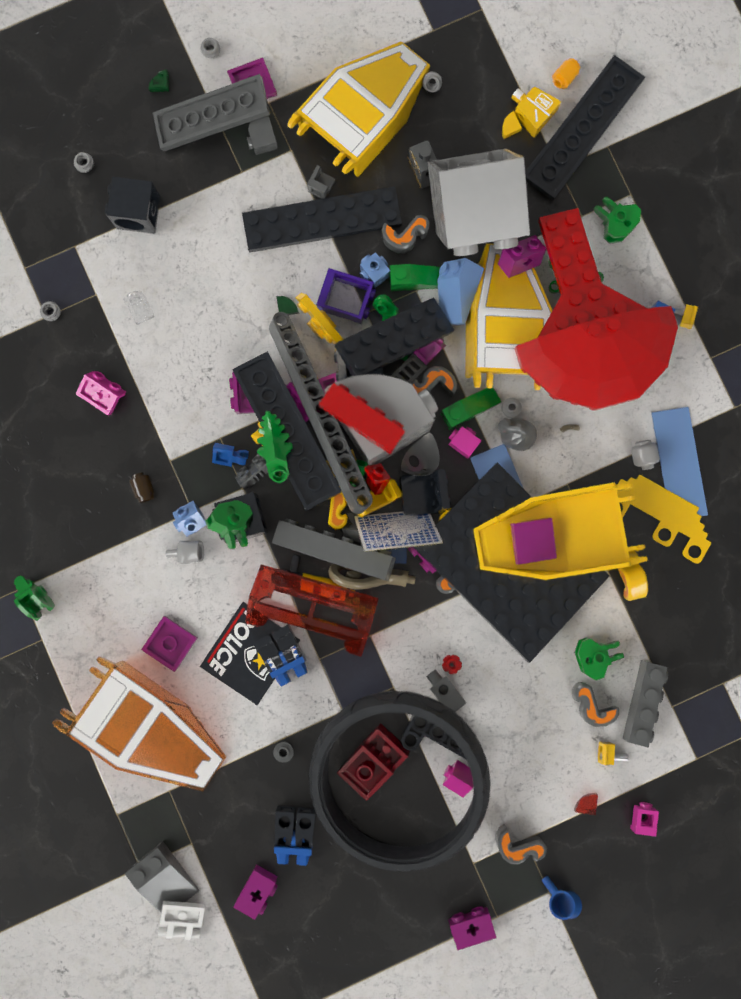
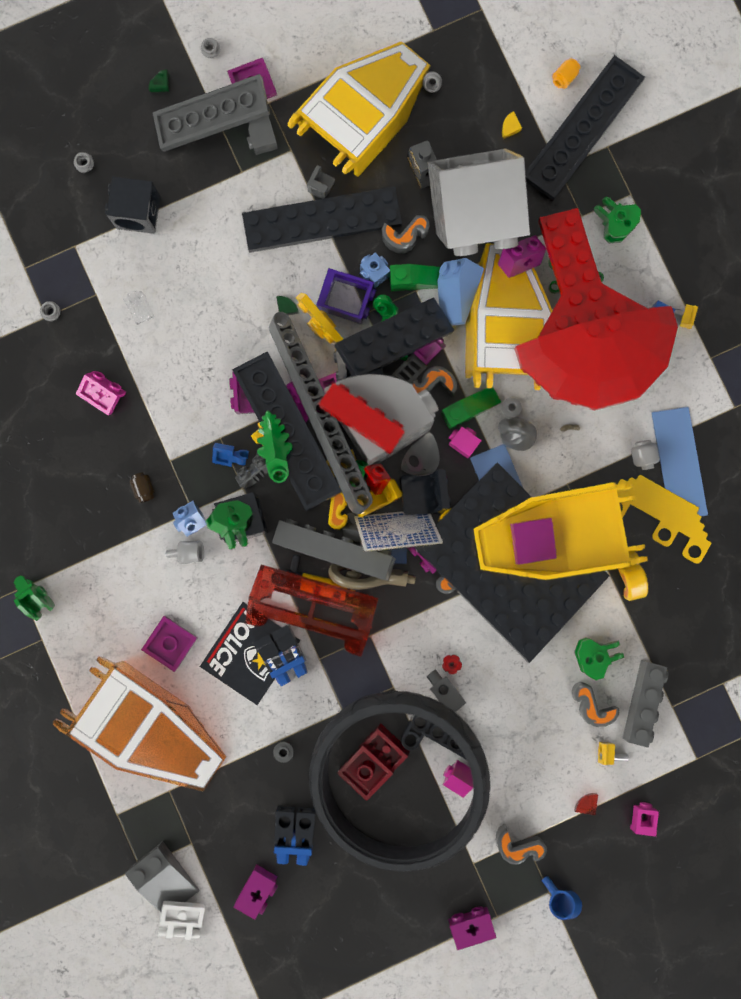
(535, 109): yellow torso -> none

